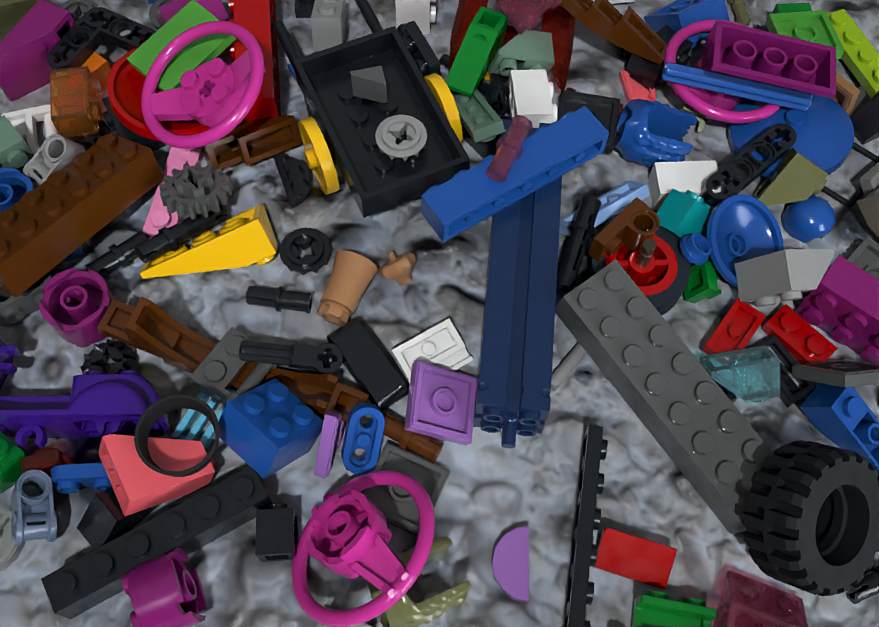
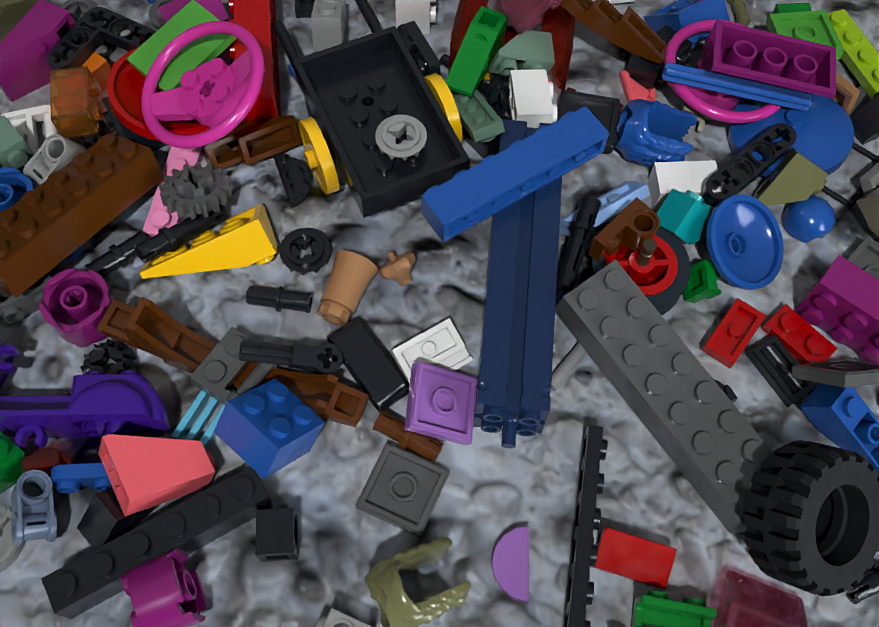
(158, 409): black tyre -> none
(330, 439): medium lavender tile -> none
(353, 540): dark pink piece -> none
(364, 436): blue plate -> none
(369, 84): dark grey slope -> none
(509, 148): clear pink pin -> none
(695, 248): blue plate -> none
(747, 373): clear light blue slope -> none
(781, 275): light grey slope -> none

